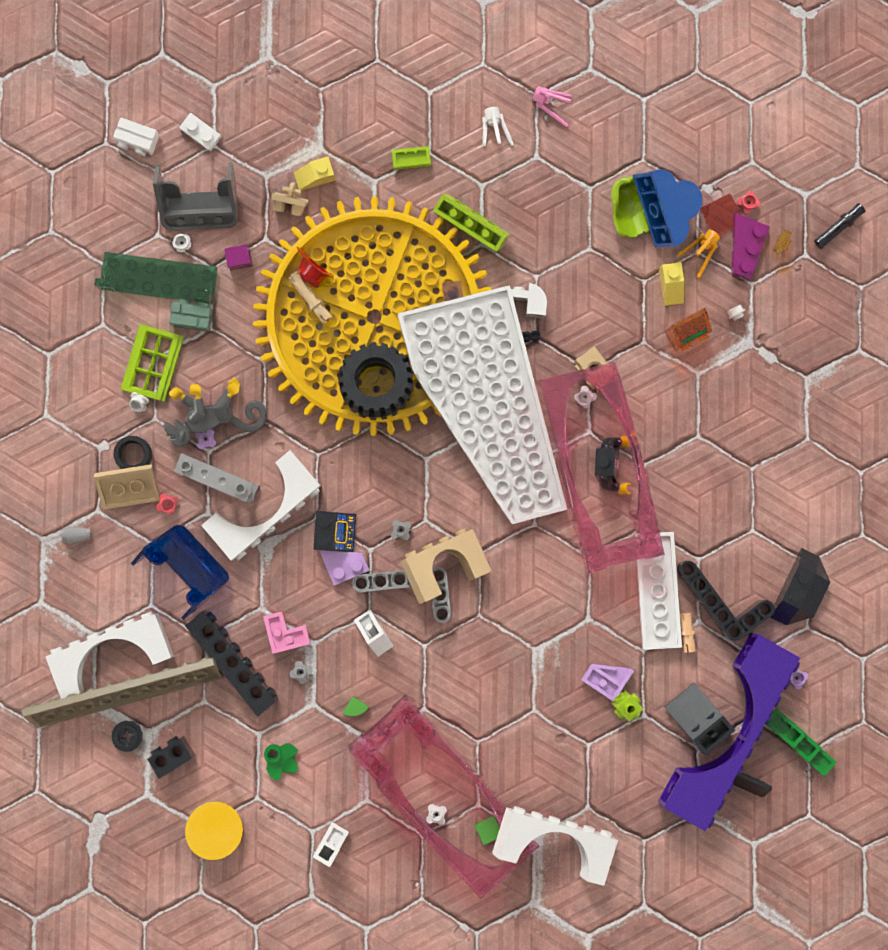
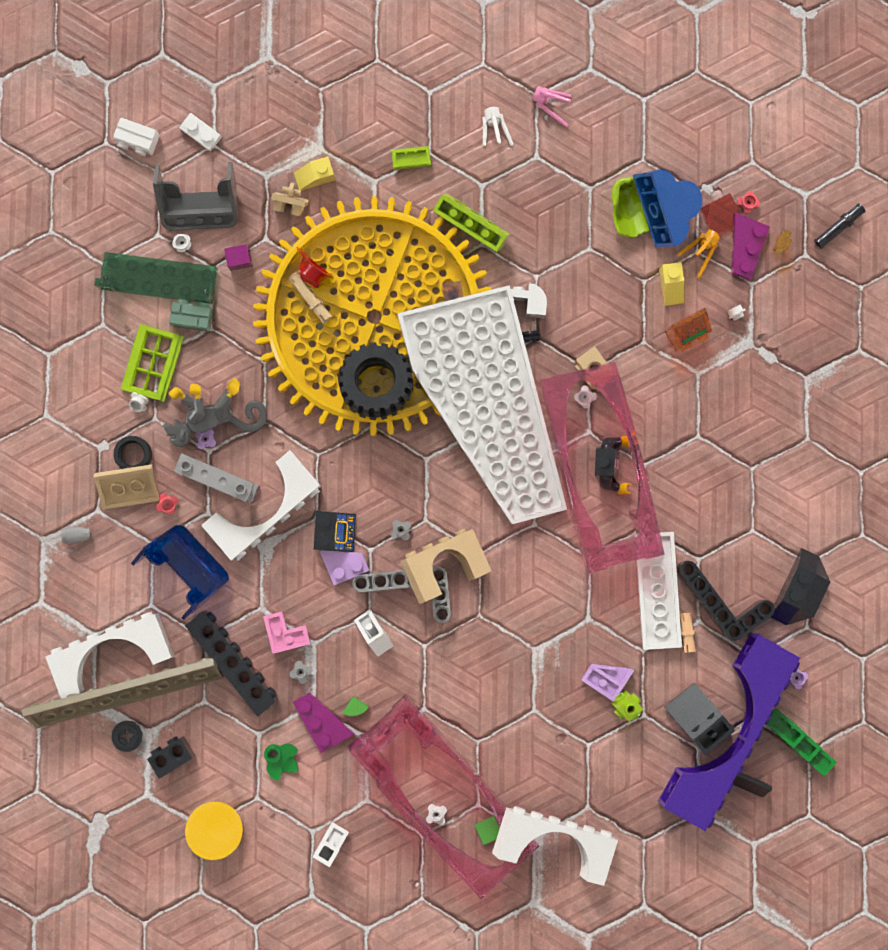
(321, 723): none -> magenta wing

